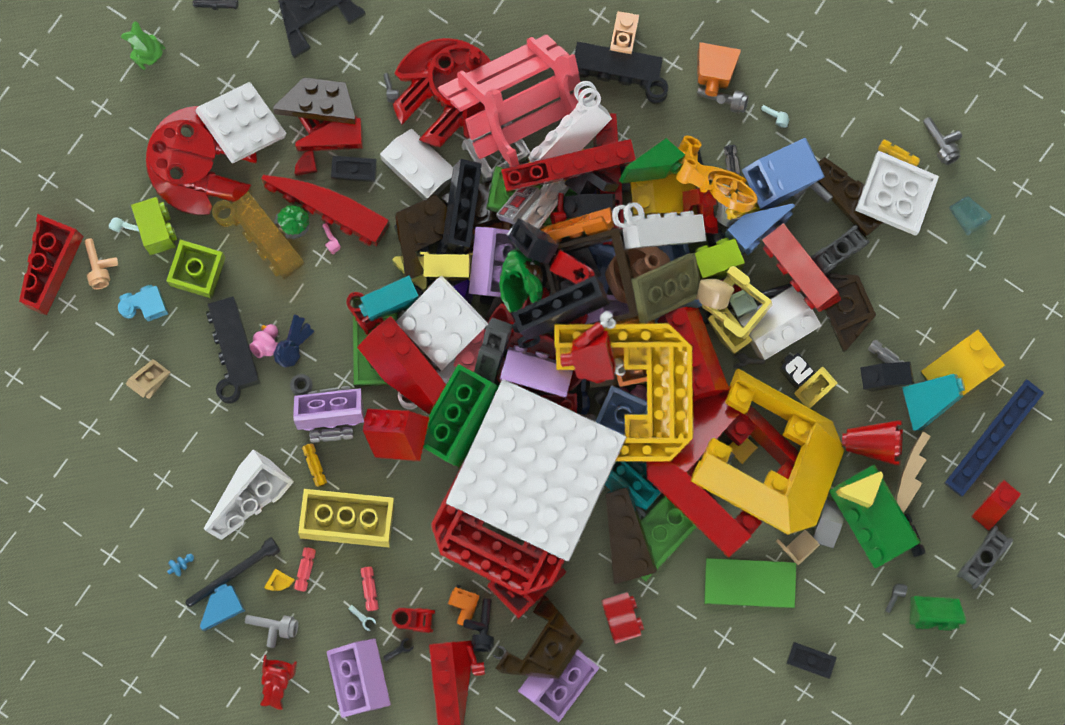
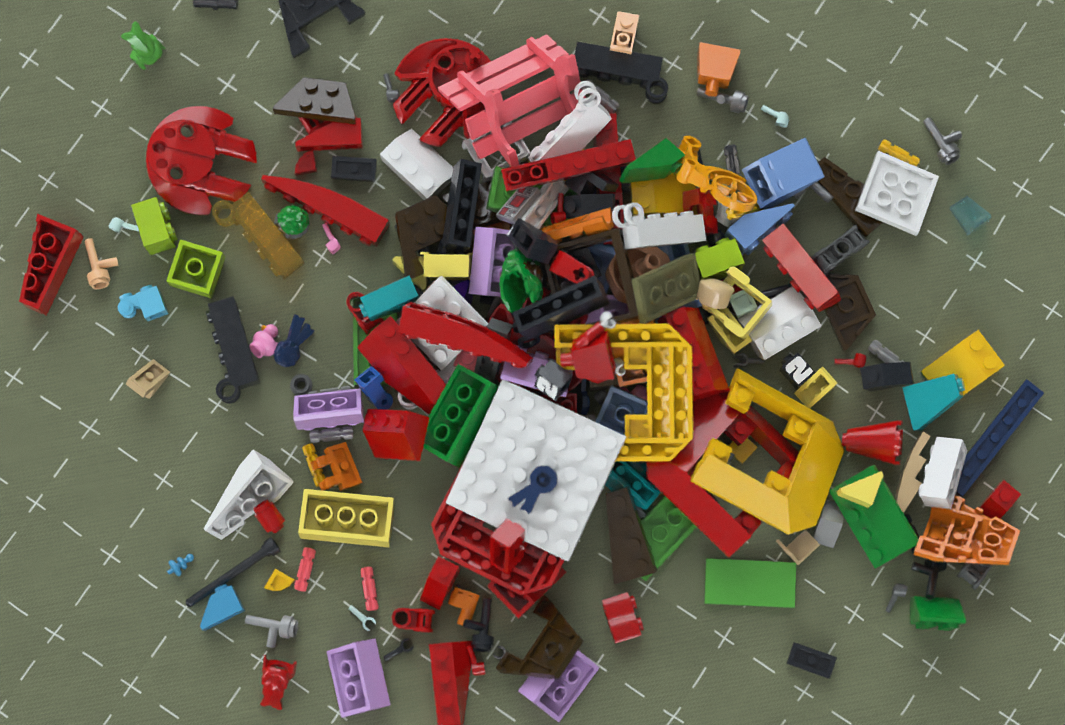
(241, 122): white plate -> none
(269, 516): none -> red brick
(342, 466): none -> orange plate
(370, 385): none -> blue leg
(439, 583): none -> red slope
(459, 333): none -> red slope
(507, 546): none -> red brick
(542, 480): none -> dark blue piece
(552, 380): none -> brick
(611, 105): none -> light grey axle
(858, 361): none -> red hand
(931, 569): none -> black piece
(943, 472): none -> white brick
(966, 536): none -> orange wedge

